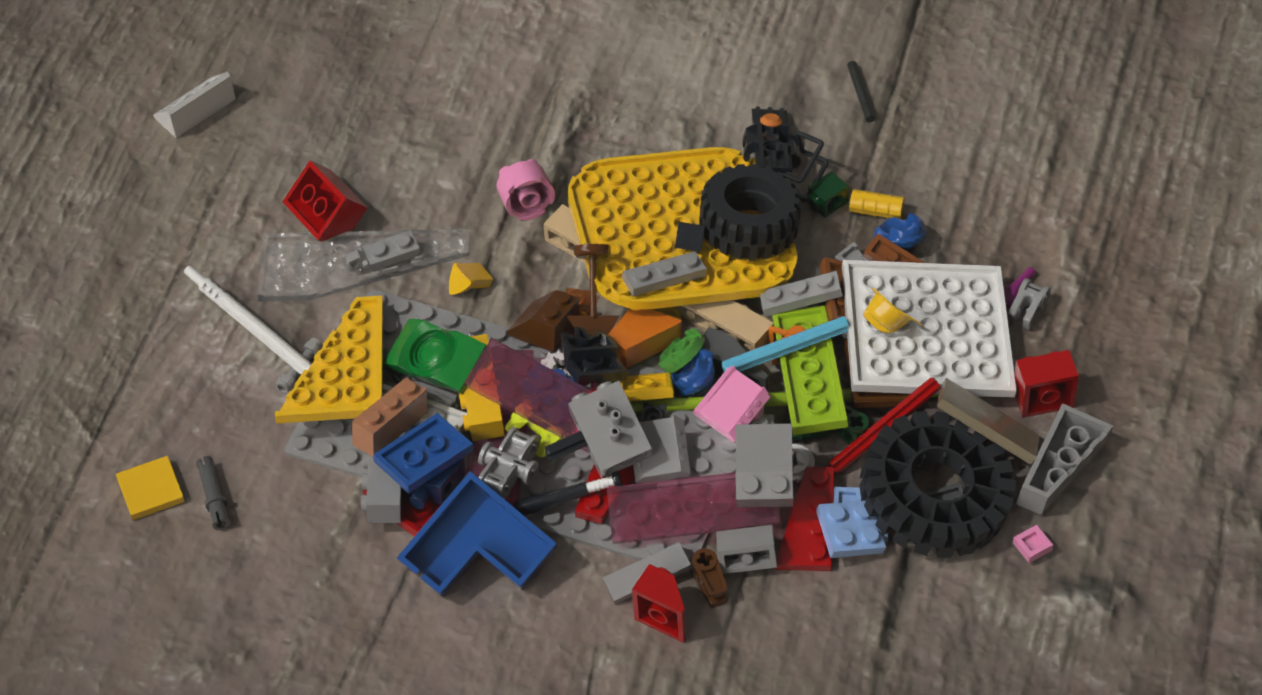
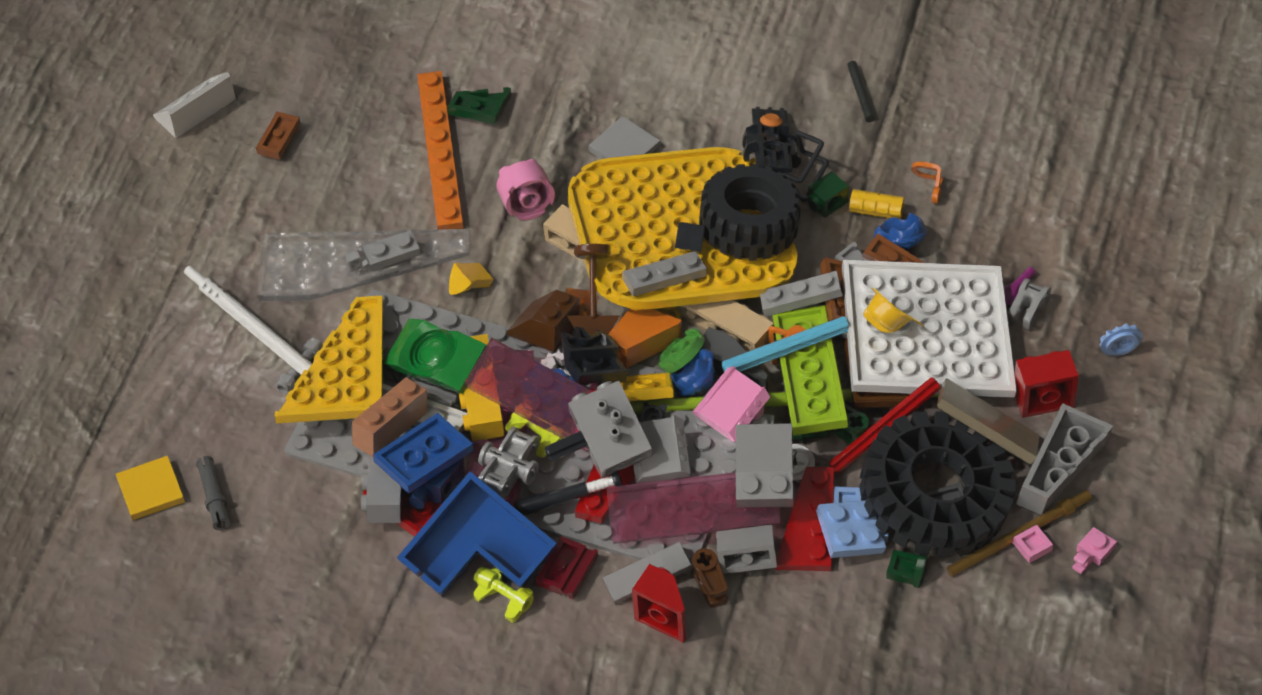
(278, 135): none -> dark orange plate
(324, 202): red slope -> none
(440, 151): none -> orange plate
(479, 105): none -> dark green wing
(490, 582): none -> neon yellow piece
(567, 567): none -> dark red plate
(623, 139): none -> light grey tile
(907, 568): none -> dark green tile
(939, 180): none -> orange piece
(1063, 508): none -> pearl gold bar
(1093, 548): none -> bright pink plate
(1127, 340): none -> light blue gear

